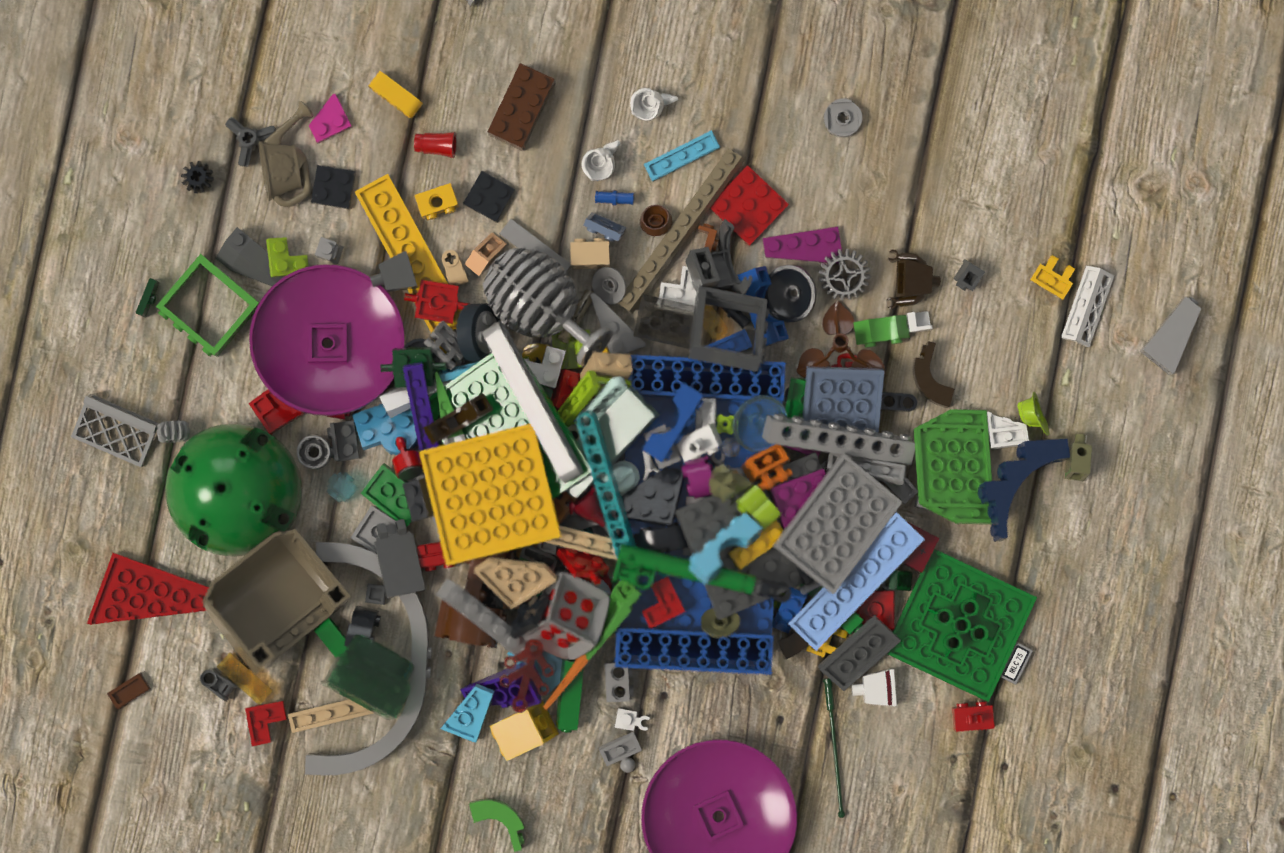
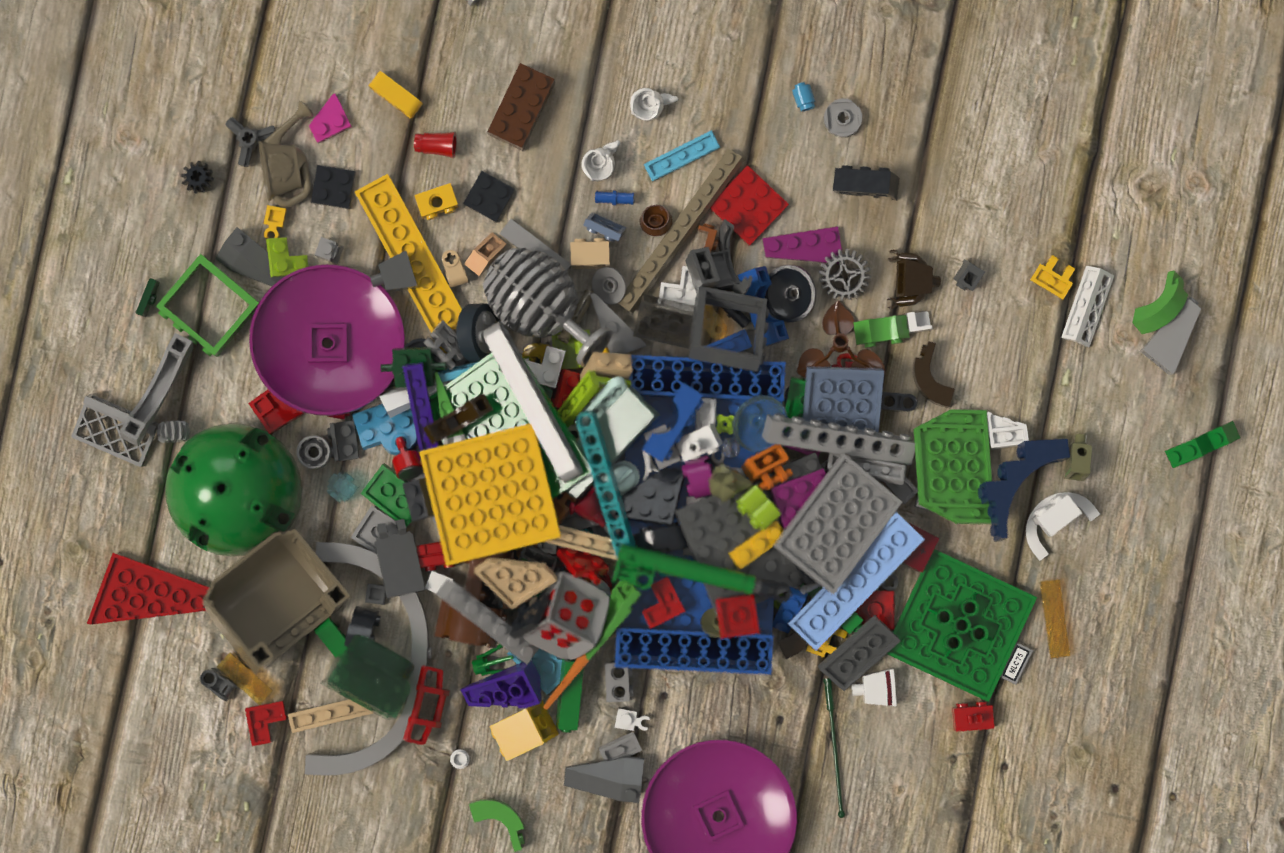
(128, 691): reddish brown tile -> none
(162, 382): none -> light grey arch
(274, 218): none -> yellow plate
(421, 689): none -> red bar
(436, 301): red plate -> none
(436, 581): none -> white brick
(459, 759): none -> white plate
(470, 714): medium azure wing -> none
(482, 665): none -> green plant
(527, 672): clear red plant -> none
(612, 779): none -> dark grey wedge
(737, 616): none -> red plate
(741, 533): medium azure arch -> none
(804, 96): none -> dark azure brick
(866, 182): none -> black wedge
(900, 580): dark green plate -> none
(1031, 413): lime piece -> none
(1053, 515): none -> white piece
(1054, 619): none -> clear yellow plate
(1164, 309): none -> bright green arch
(1203, 444): none -> green arch

